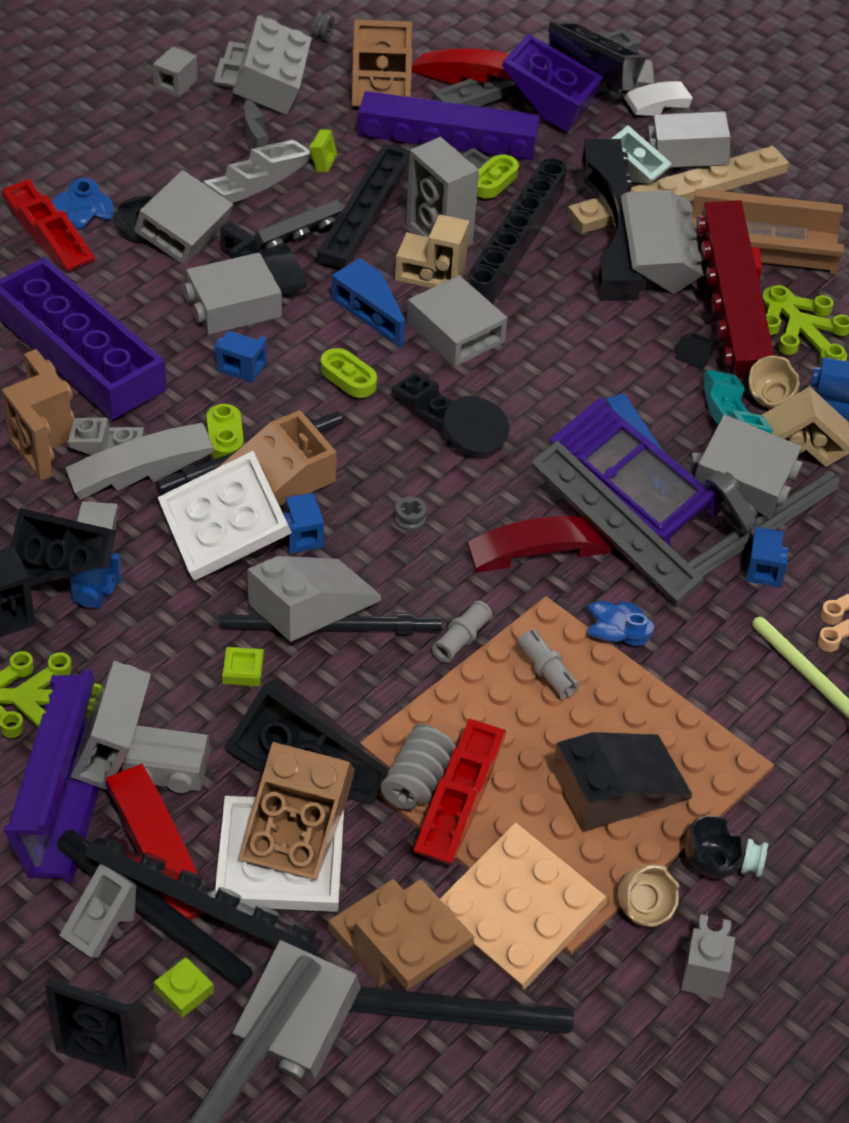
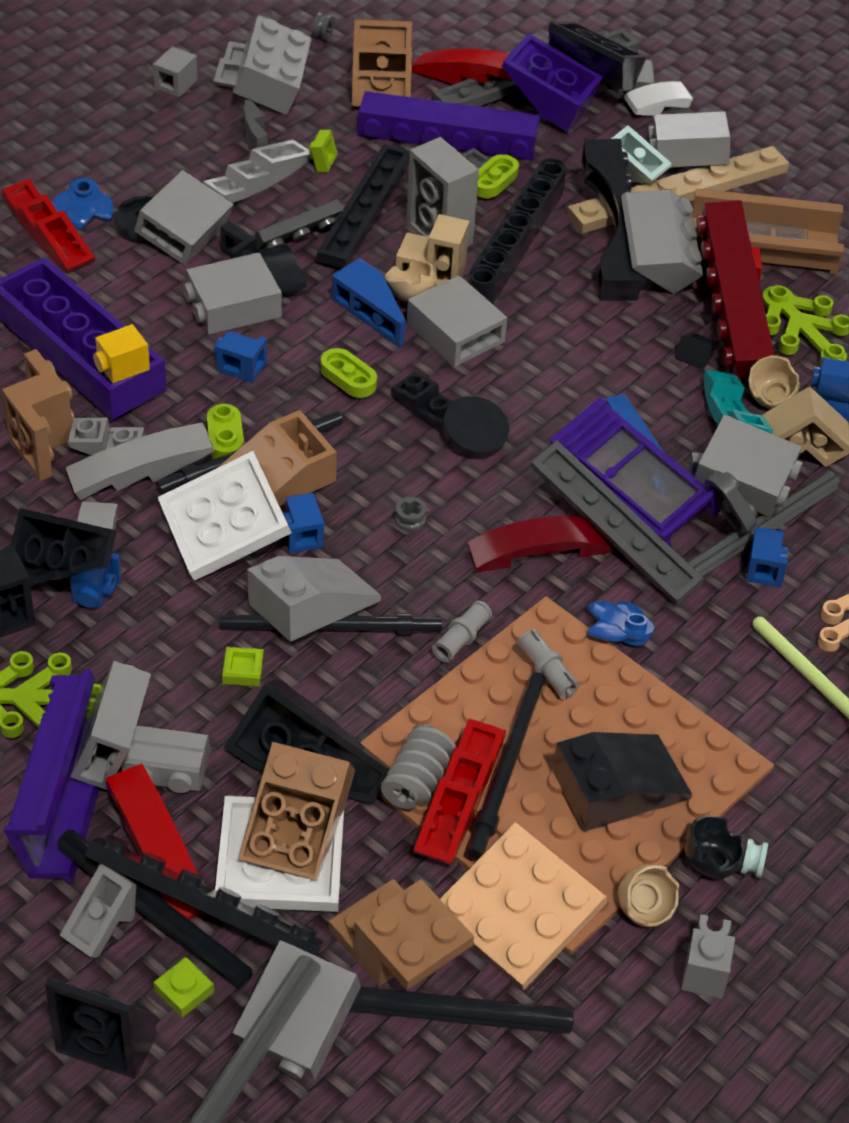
(121, 353): none -> yellow brick
(411, 281): none -> tan hair
(487, 818): none -> black bar

